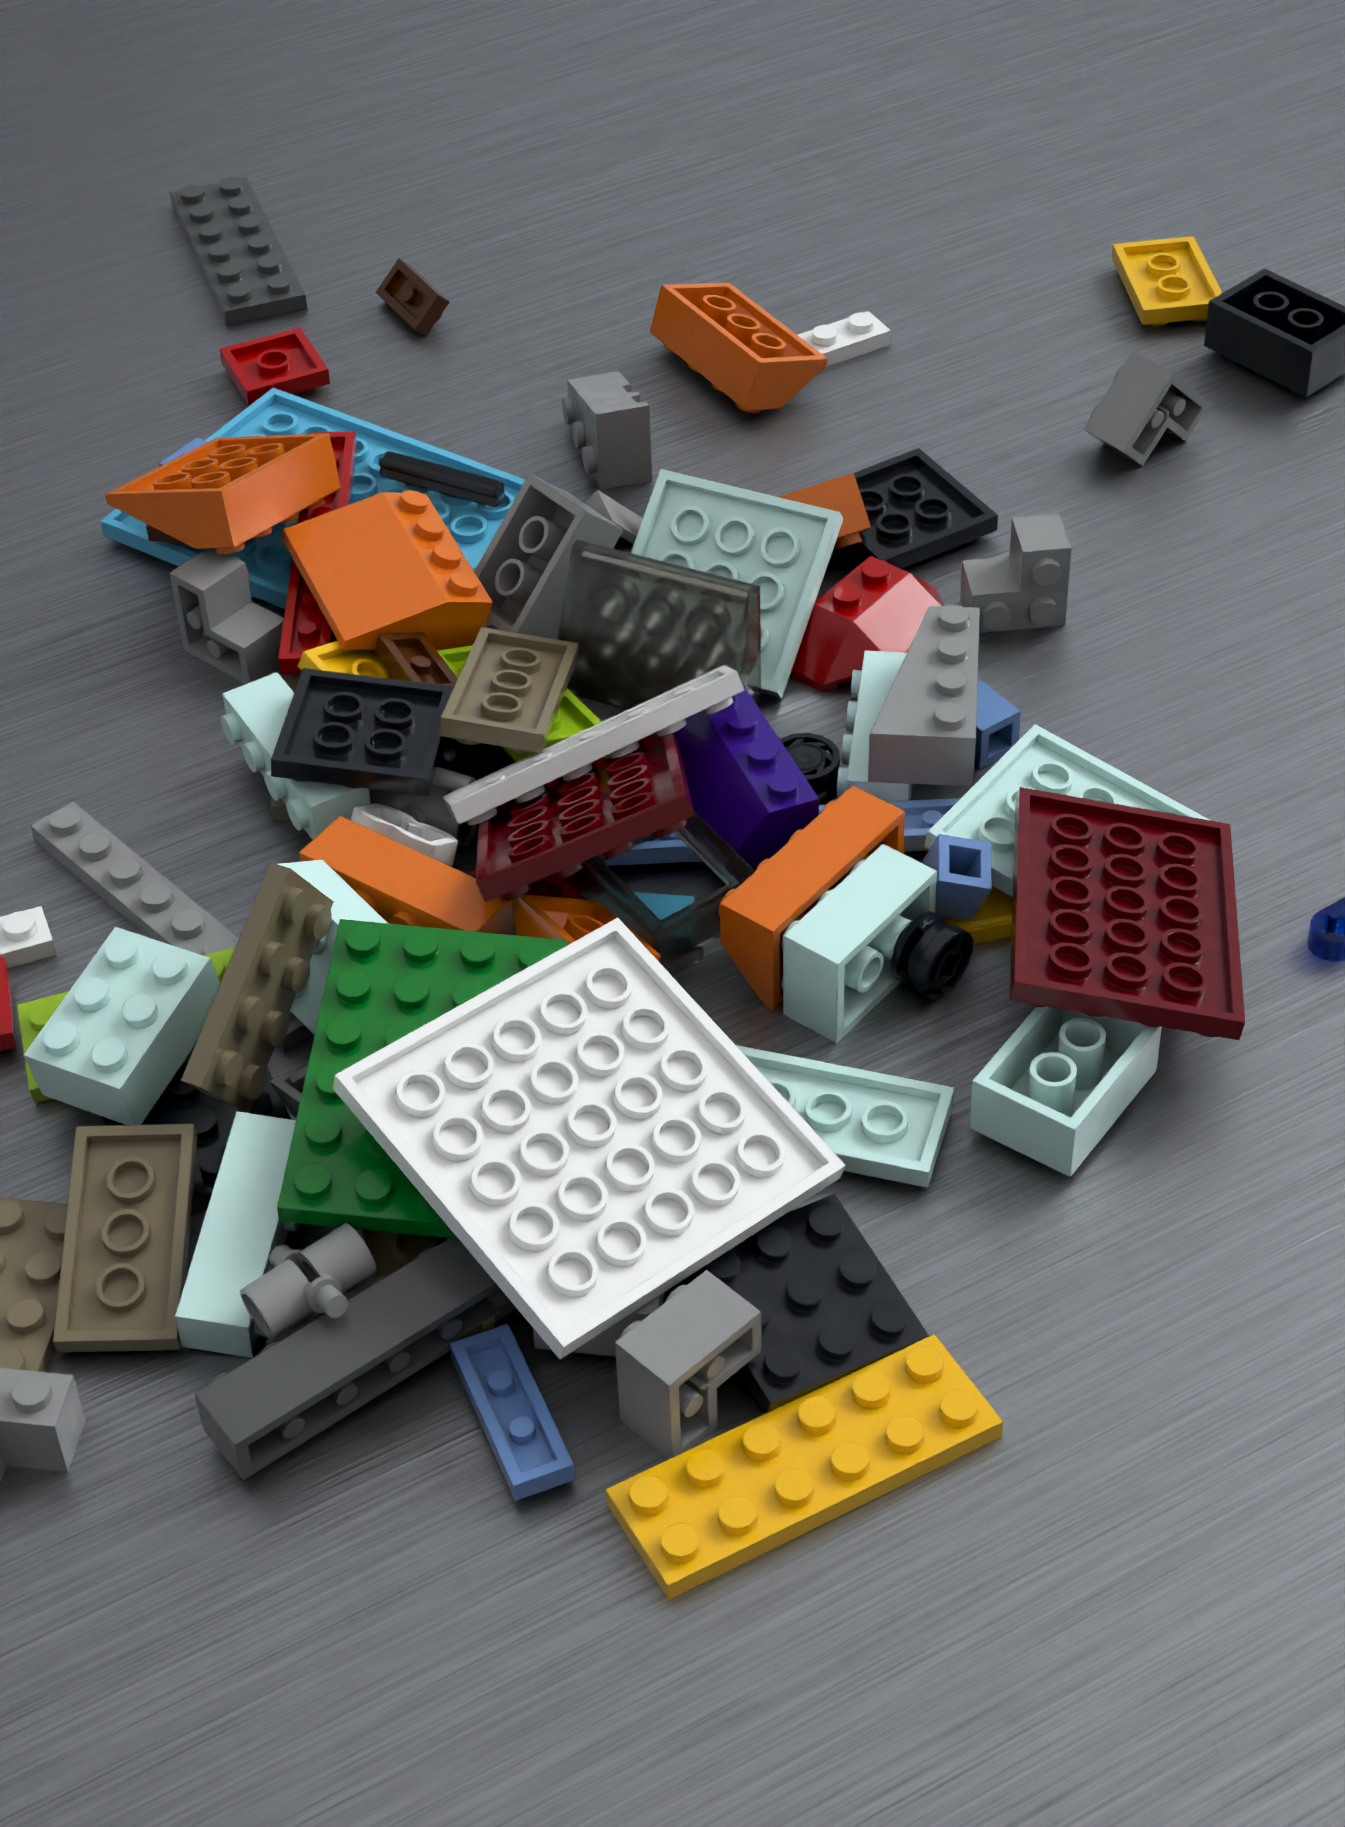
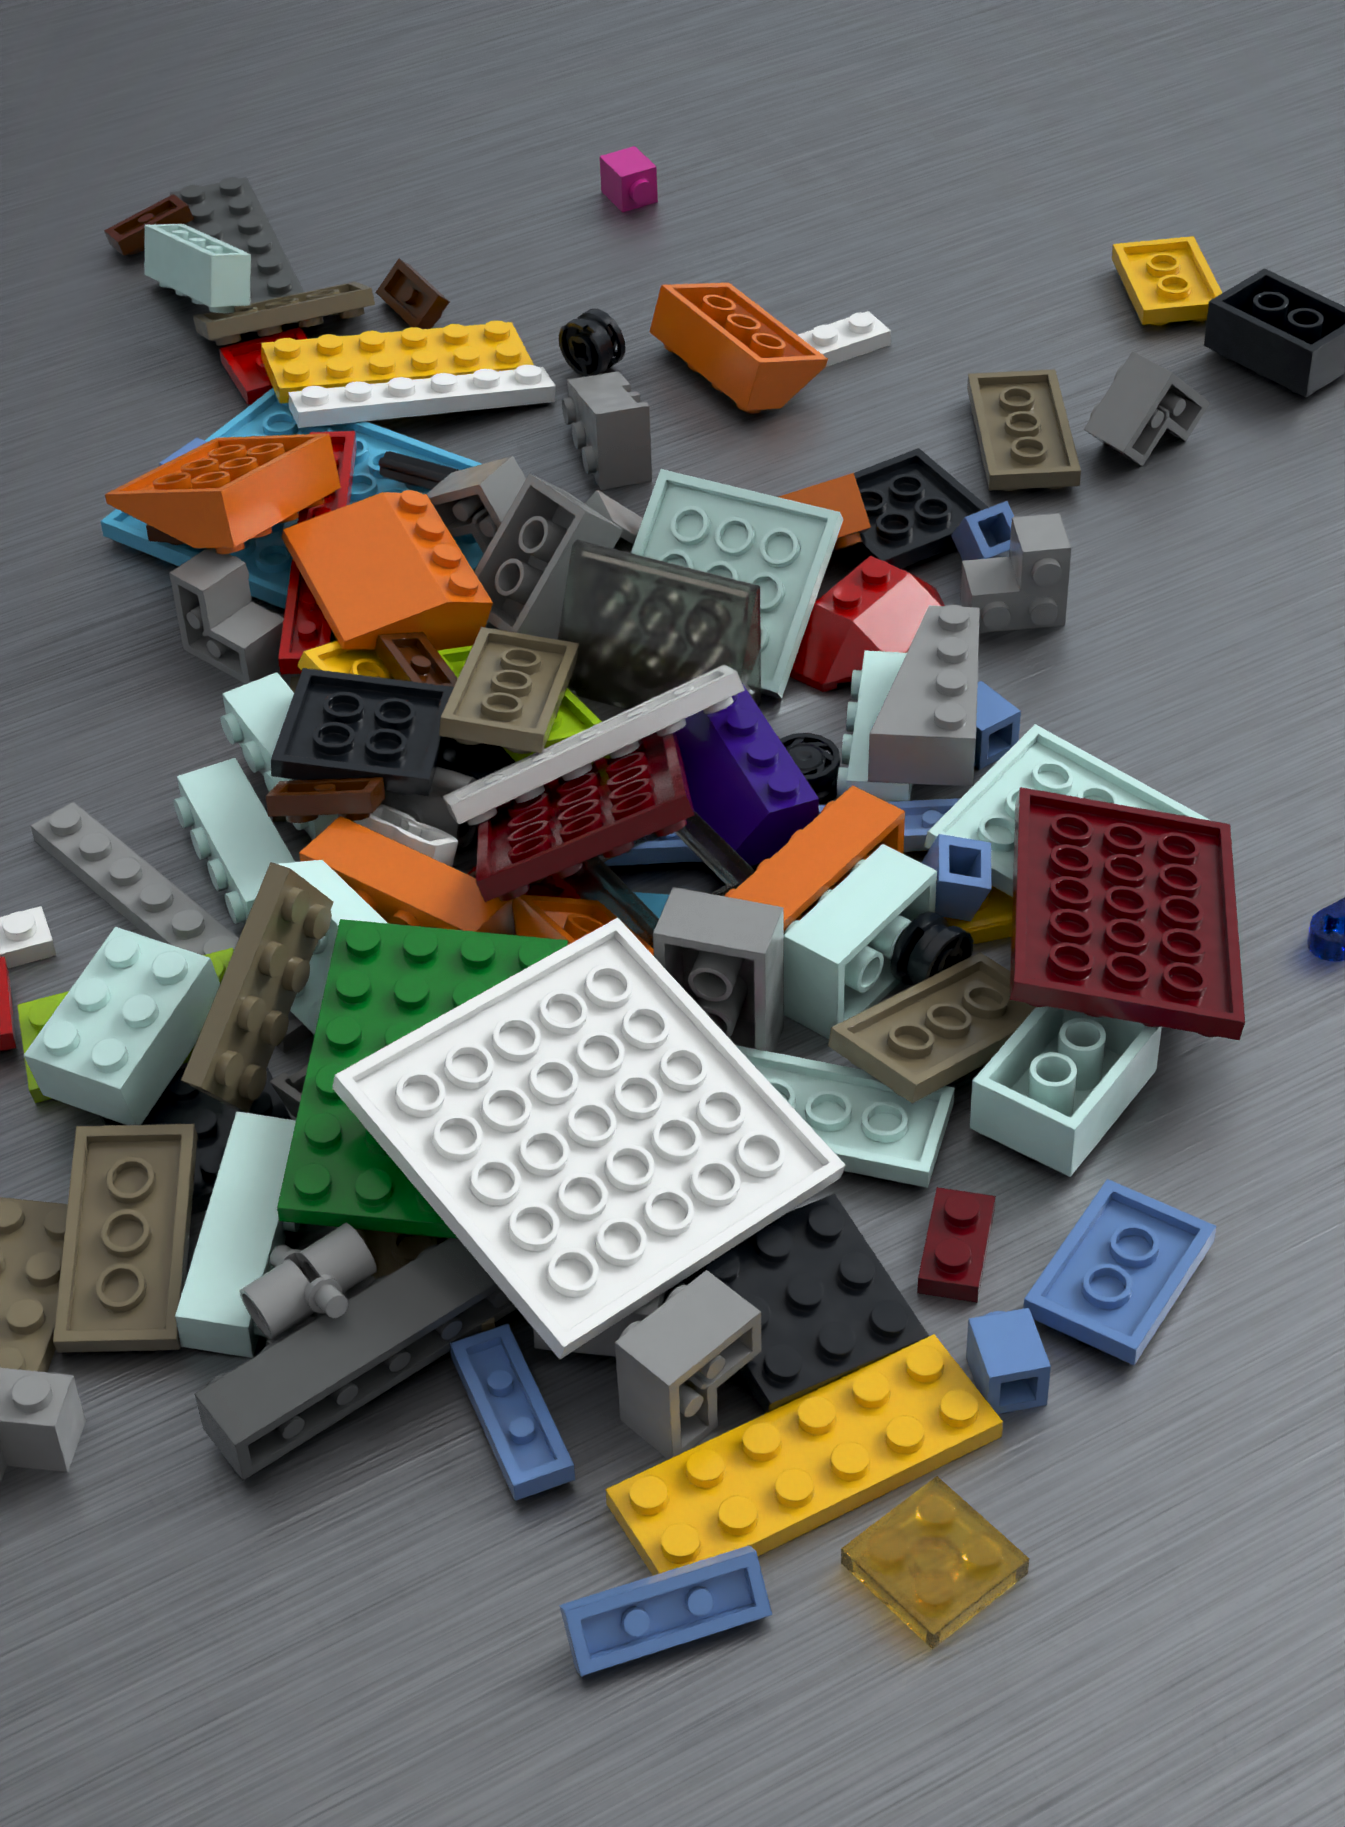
(129, 234): none -> reddish brown plate
(198, 266): none -> light aqua brick
(230, 831): none -> light aqua brick
(269, 315): none -> dark tan plate
(306, 799): none -> reddish brown plate
(379, 357): none -> yellow plate
(420, 397): none -> white plate
(478, 498): none -> light grey brick
(591, 342): none -> black wheel
(628, 179): none -> dark pink brick
(665, 1610): none -> medium blue plate
(728, 961): none -> light grey brick
(934, 1028): none -> dark tan plate
(934, 1561): none -> clear yellow plate
(956, 1245): none -> dark red plate
(985, 533): none -> medium blue brick
(1008, 1360): none -> medium blue brick
(1023, 430): none -> dark tan plate
(1120, 1271): none -> medium blue plate

